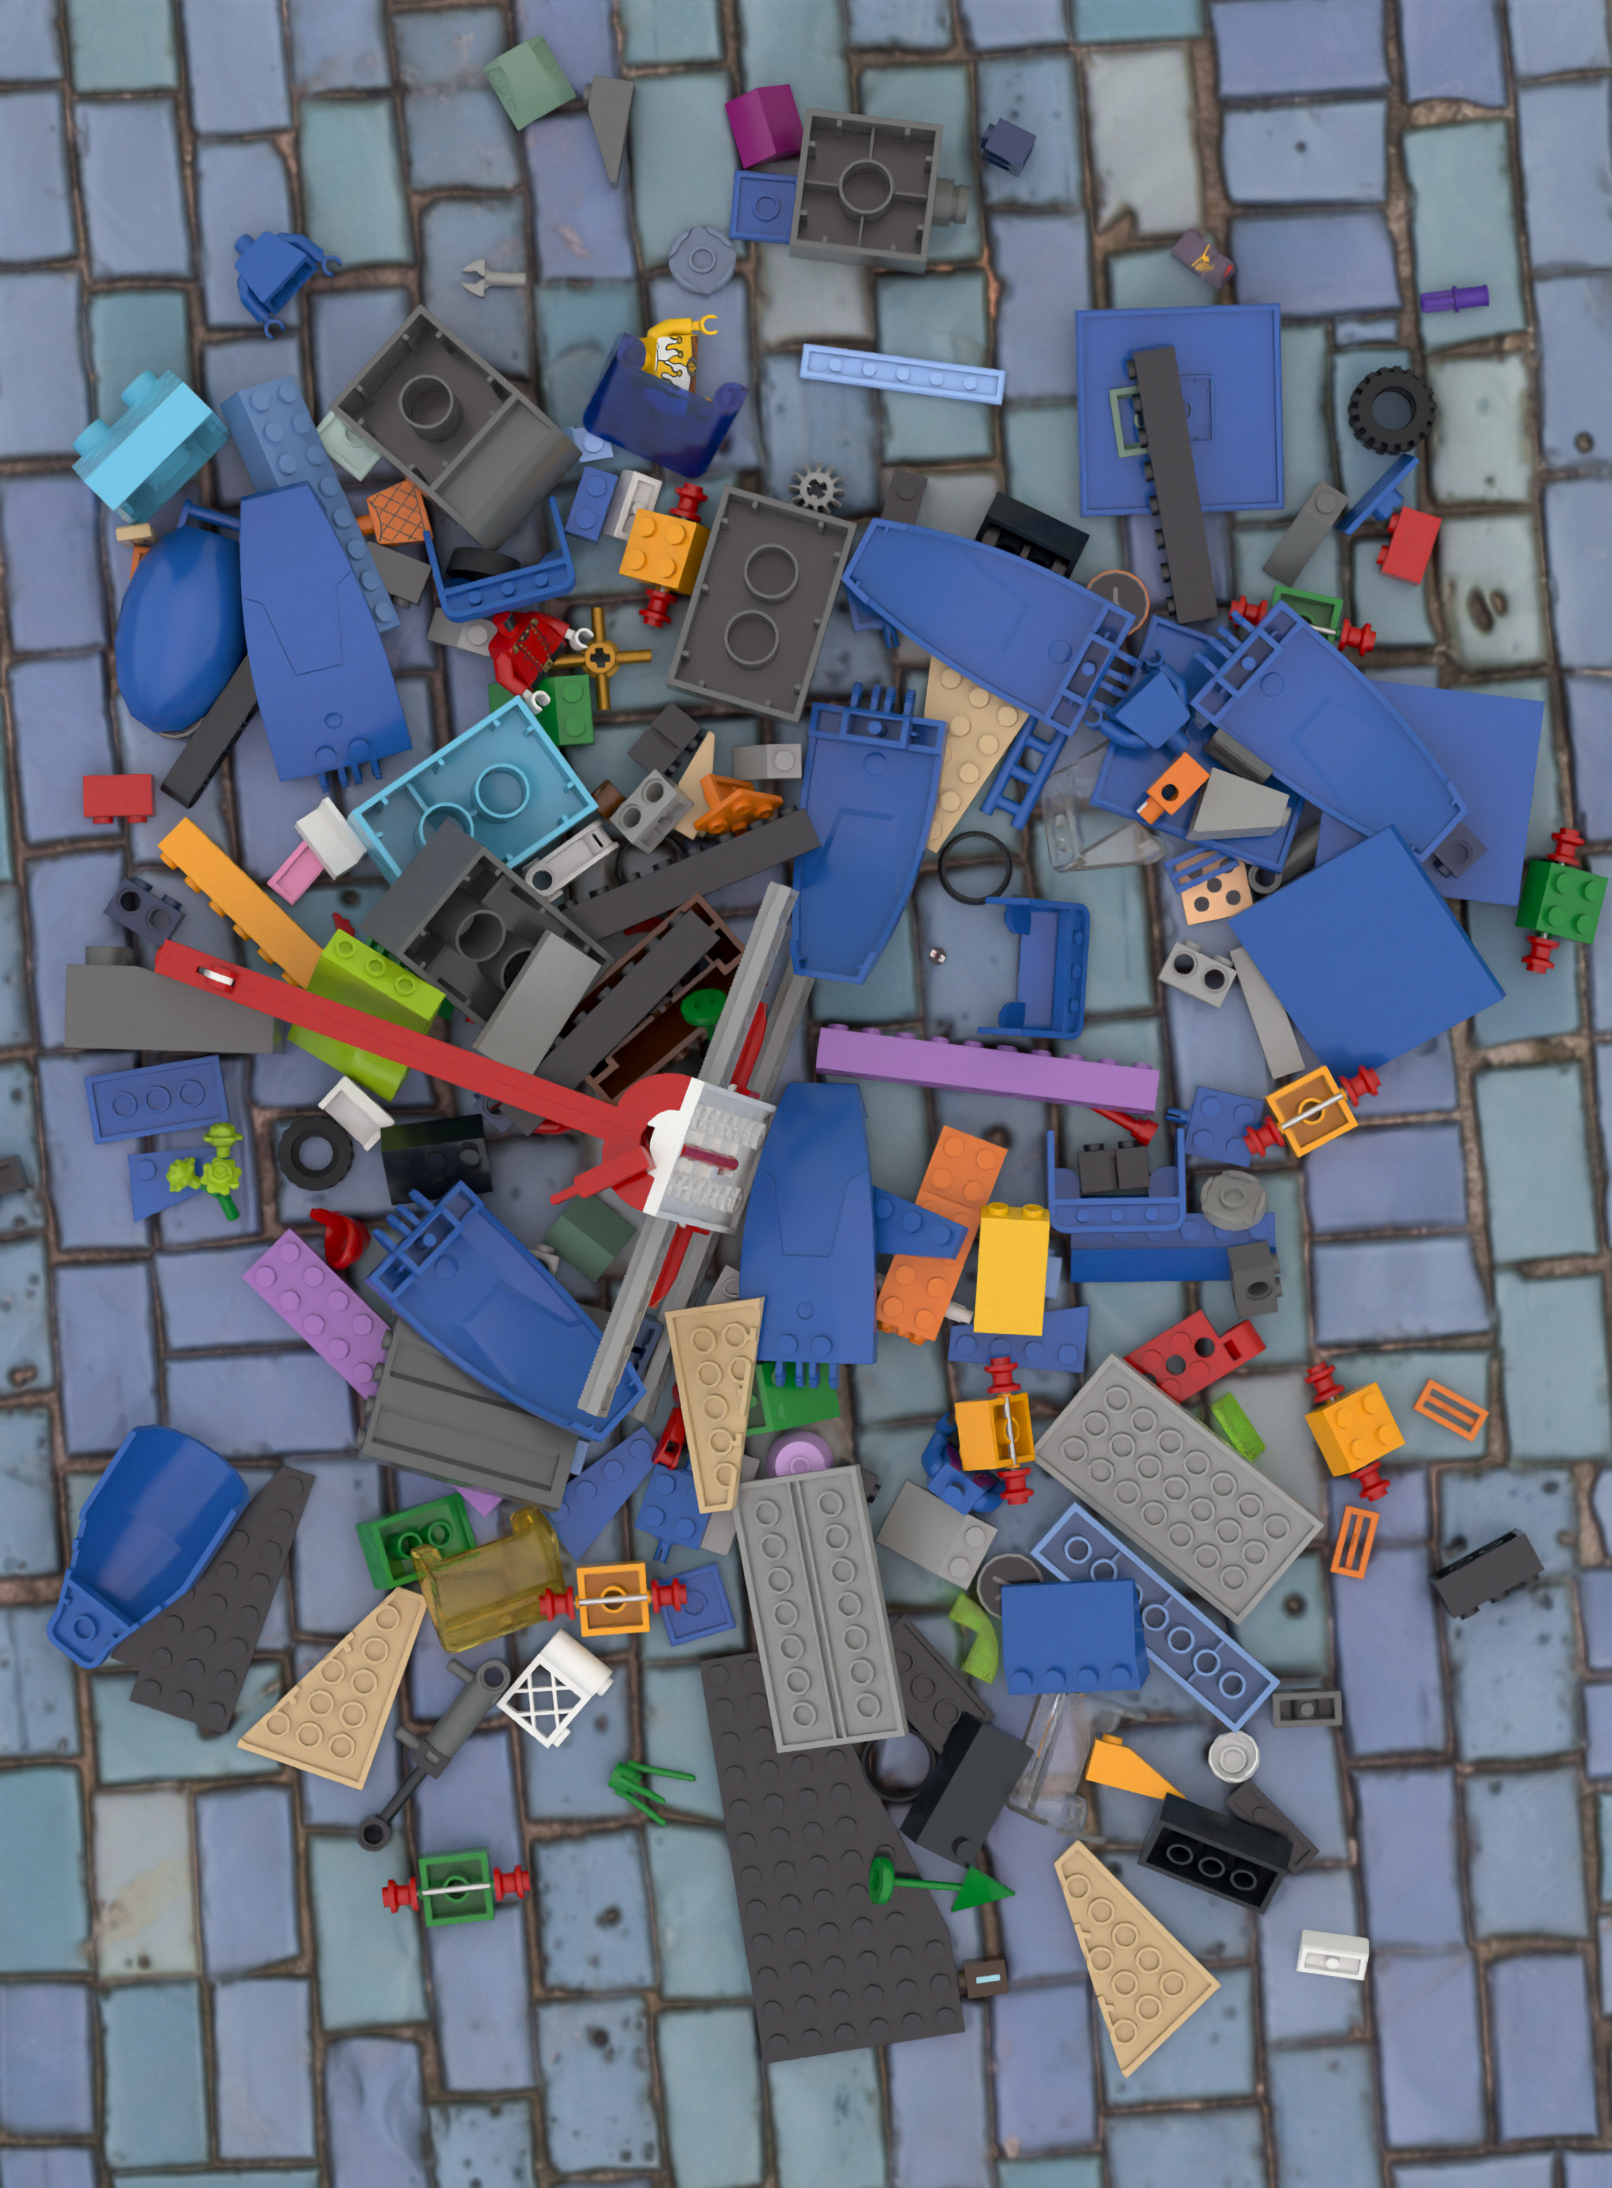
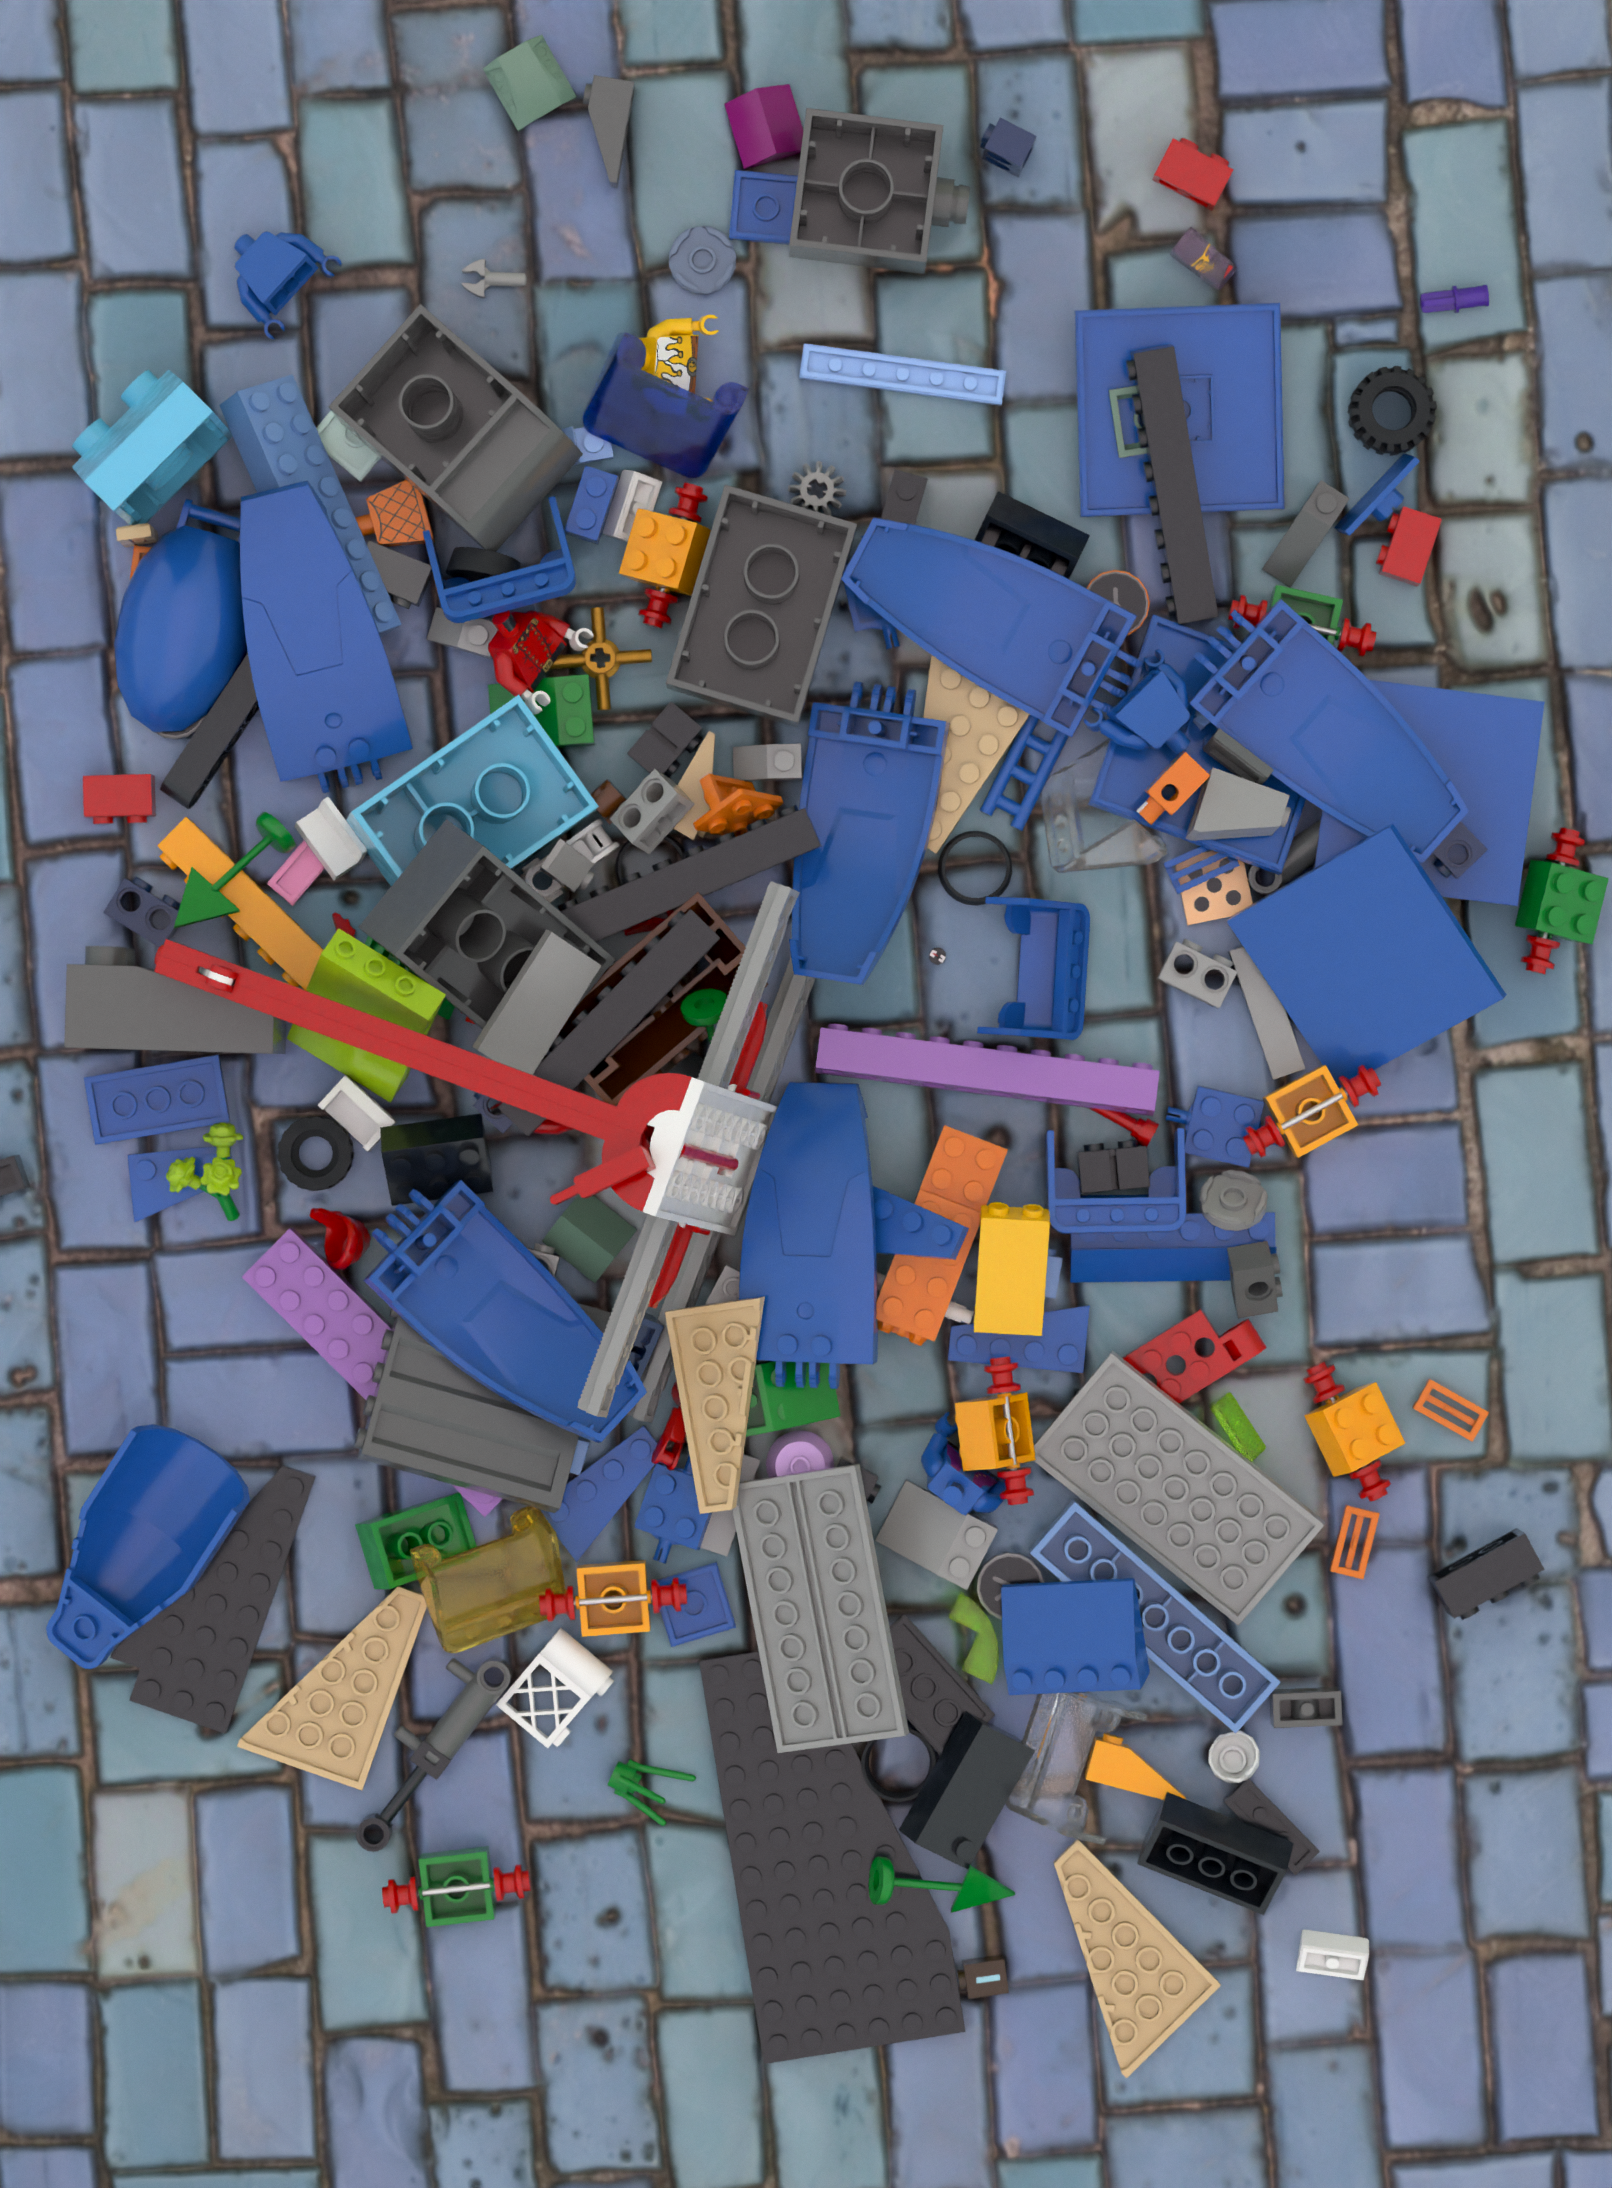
(204, 901): none -> green piece
(568, 867): none -> light grey slope
(1193, 173): none -> red brick

